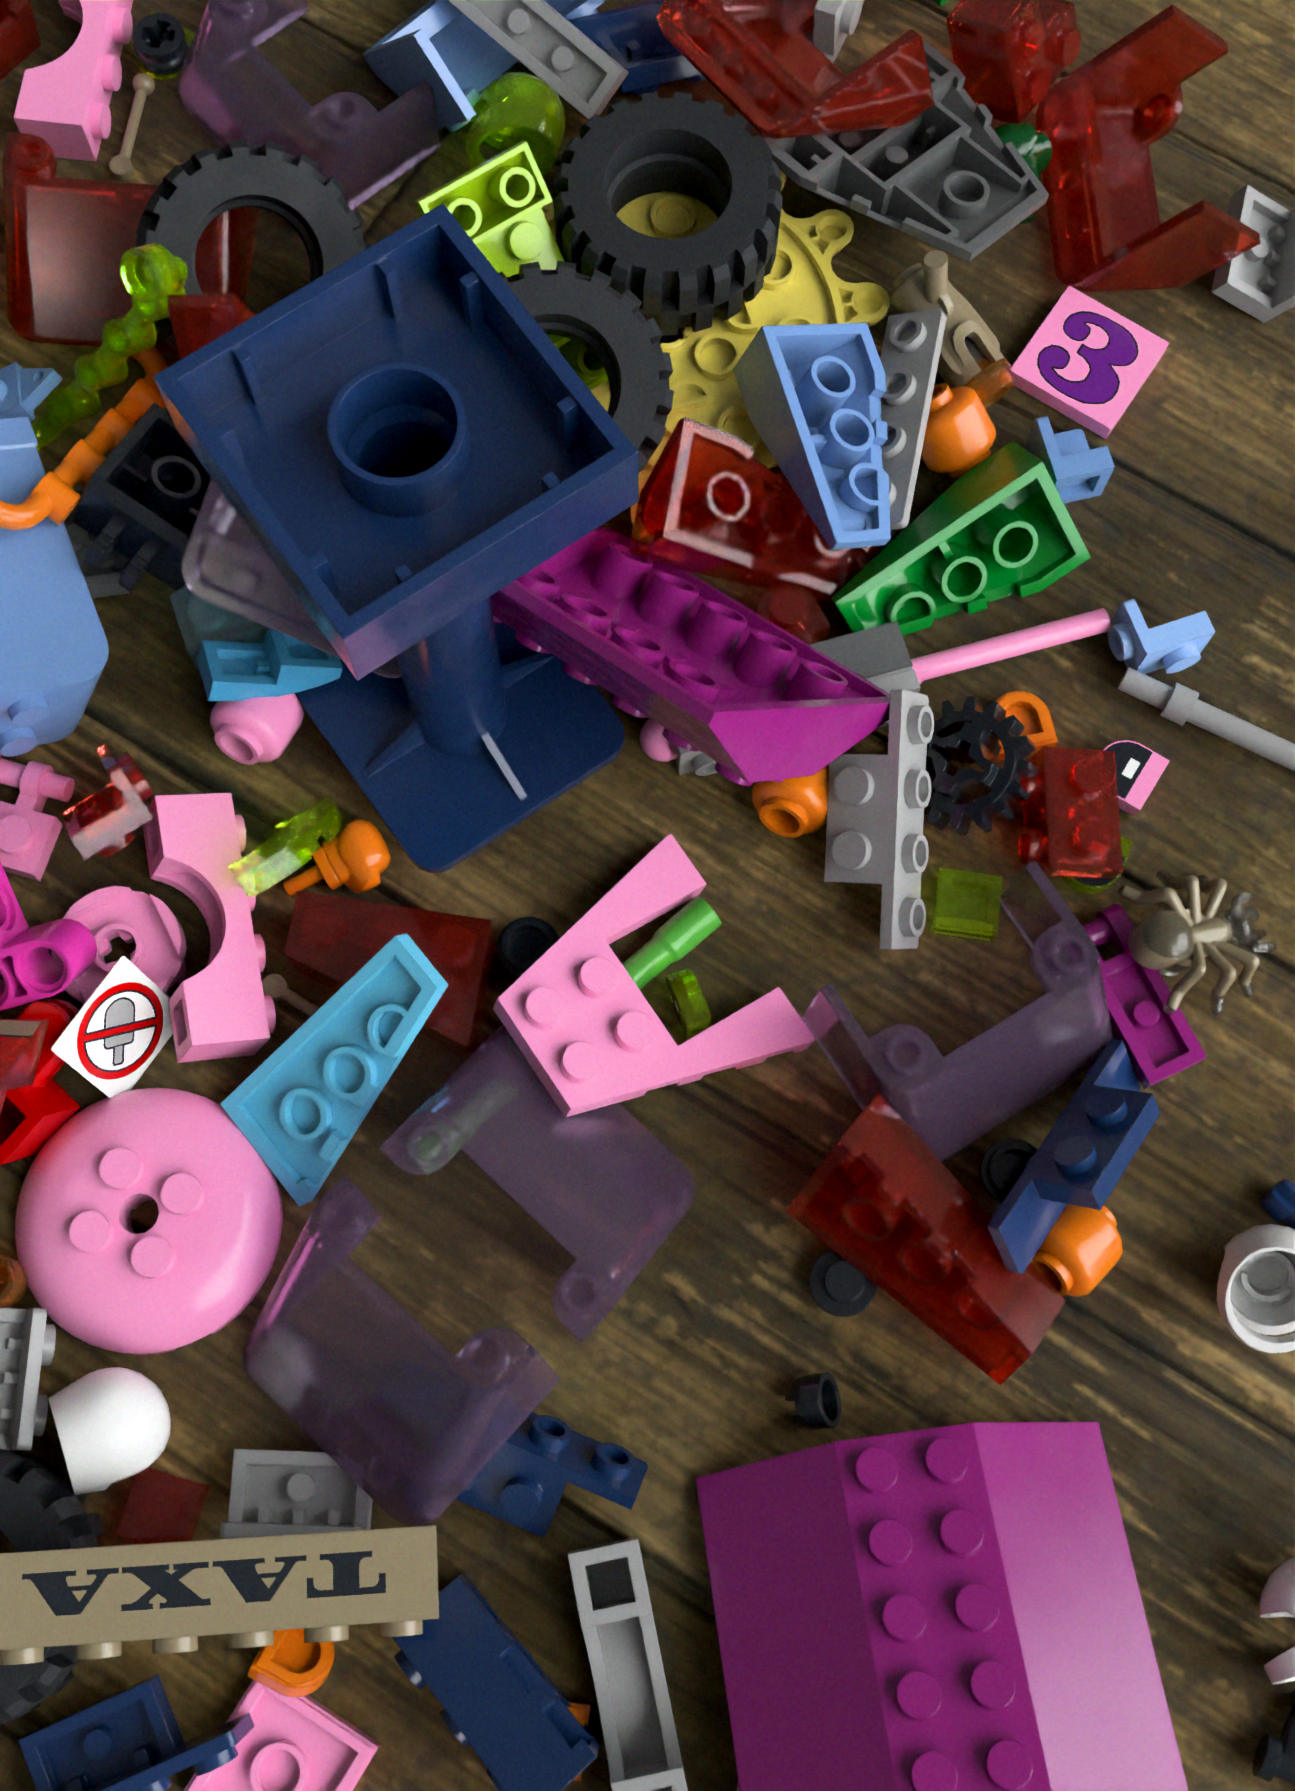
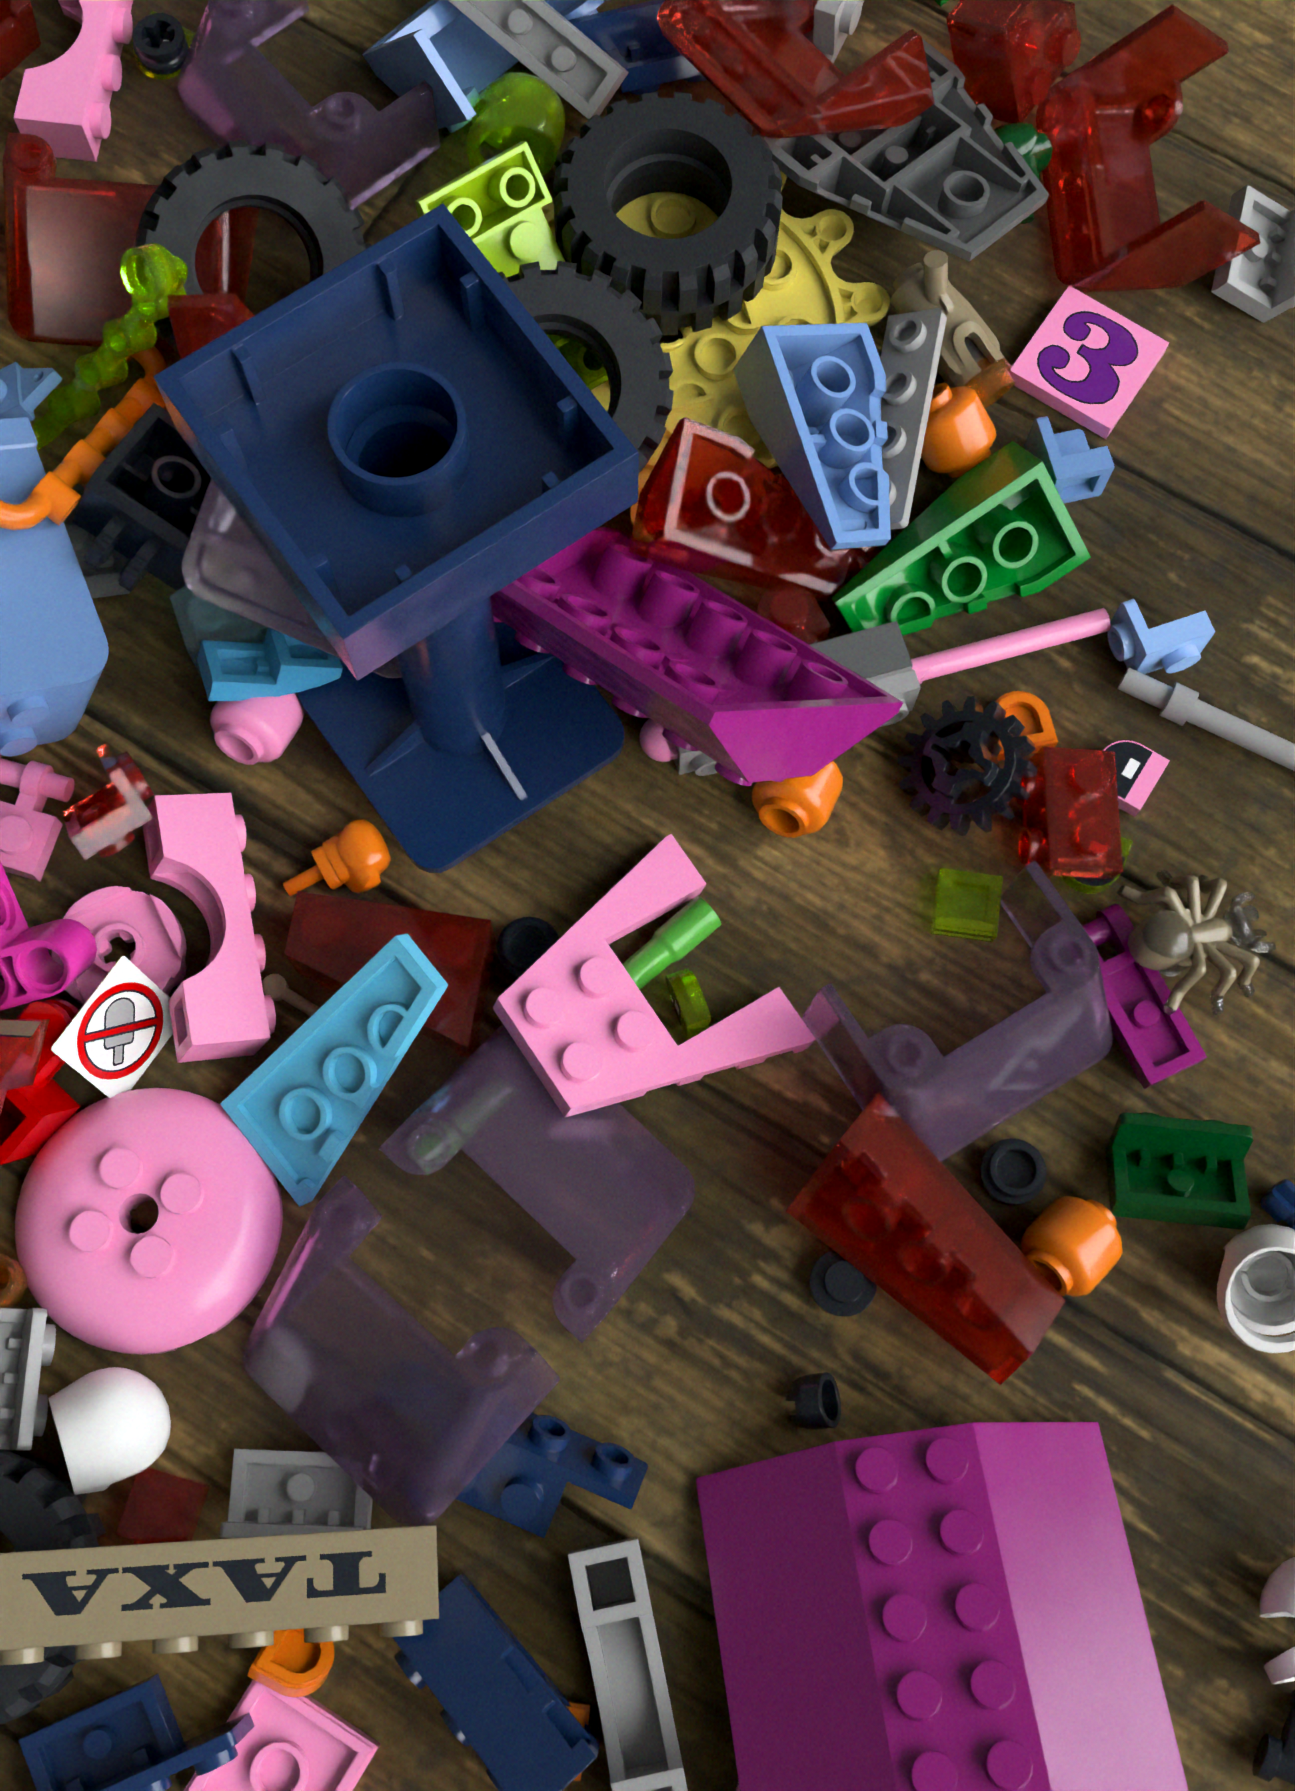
(121, 164): dark tan hinge -> none
(287, 847): clear neon green tile -> none
(879, 819): light grey bracket -> none
(1078, 1157): dark blue bracket -> none
(1179, 1170): none -> dark green bracket

